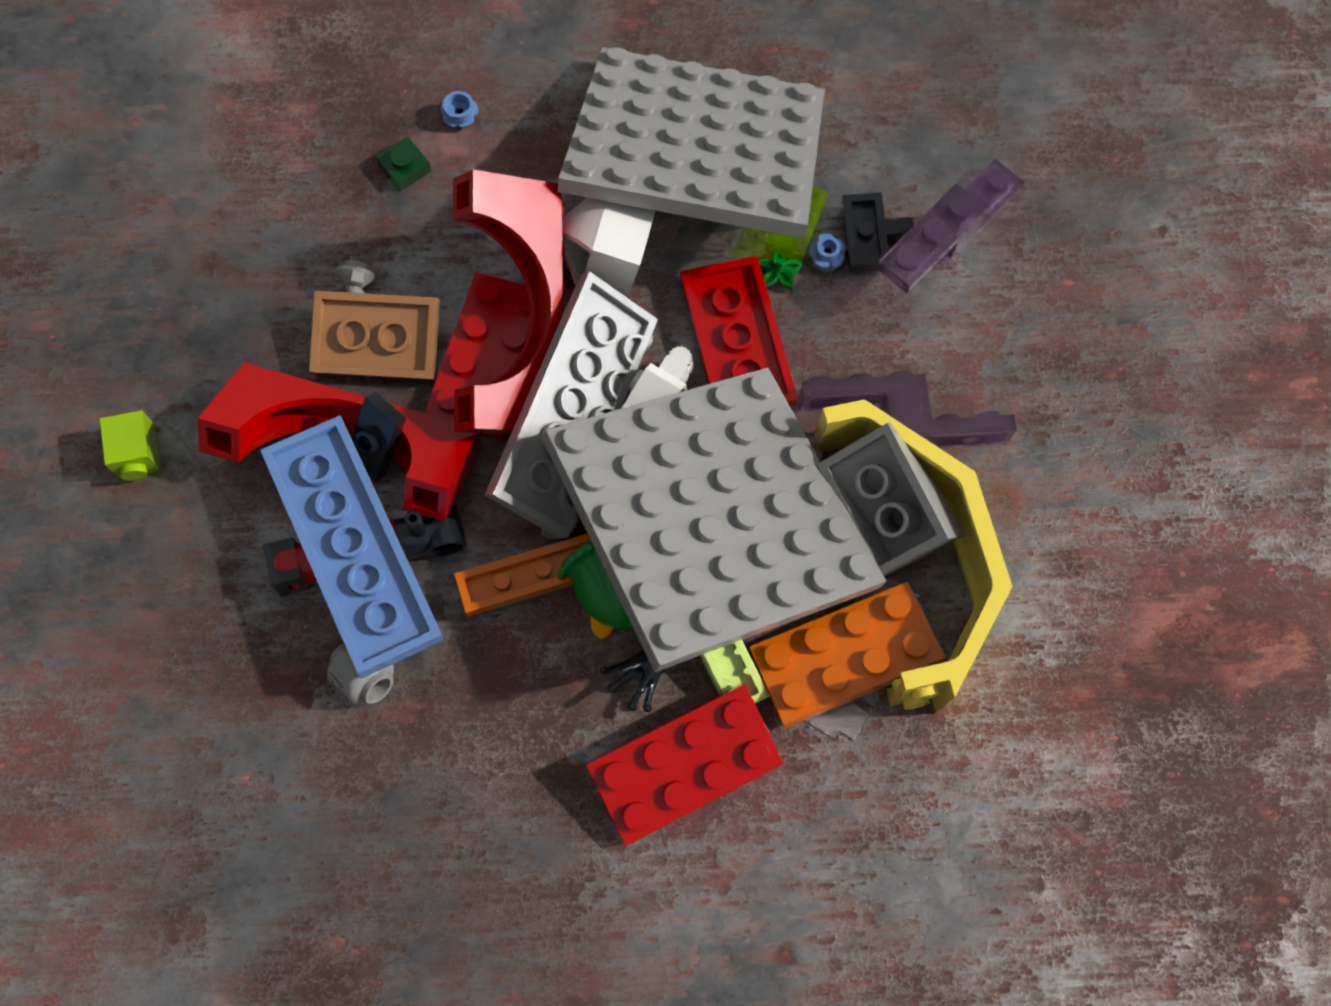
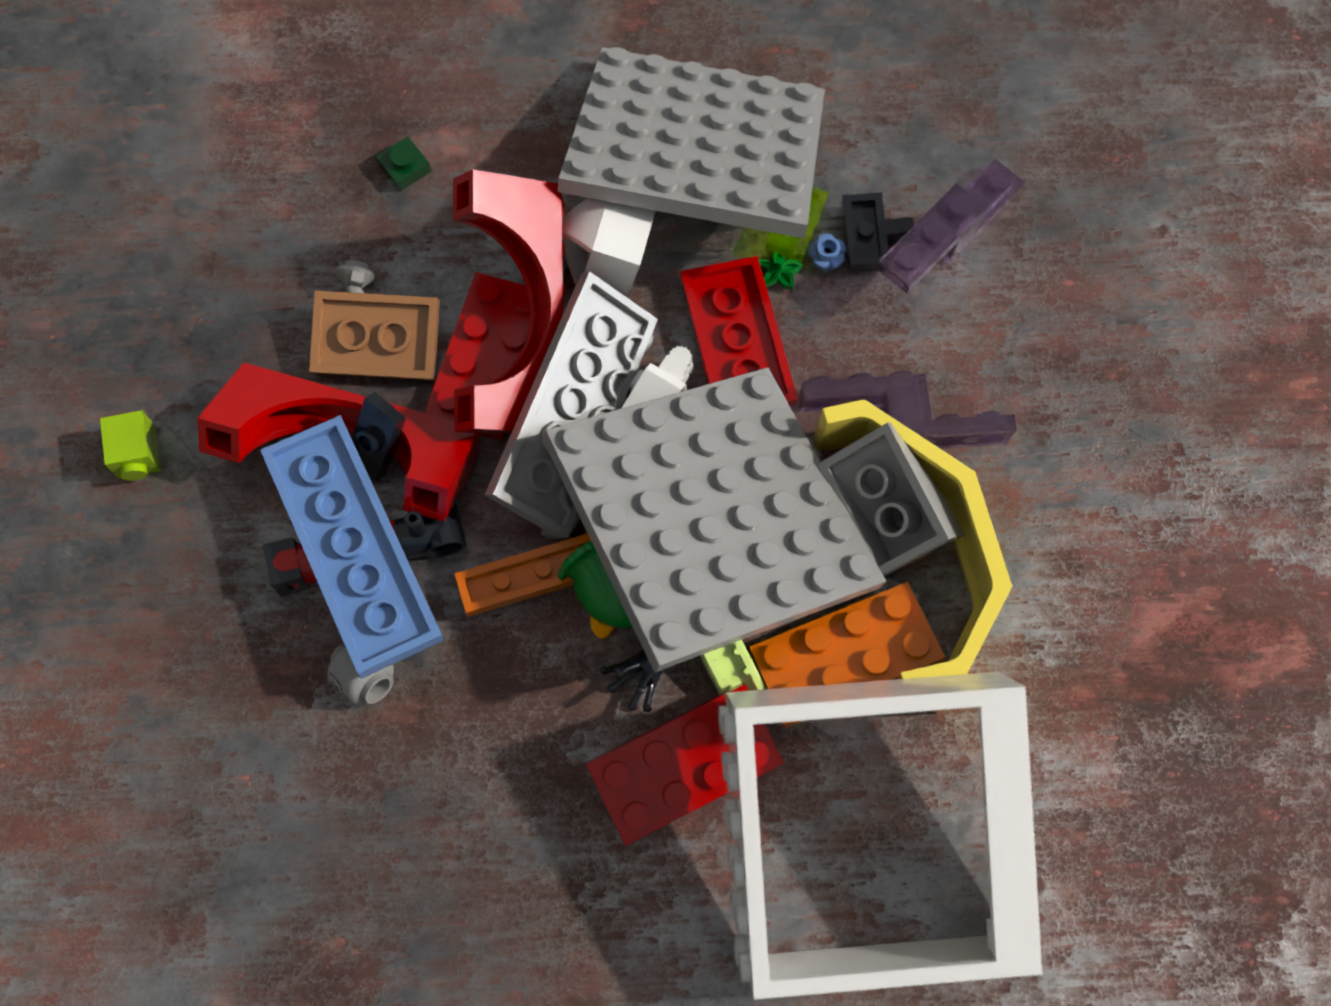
(456, 102): medium blue plate -> none
(1013, 931): none -> white door

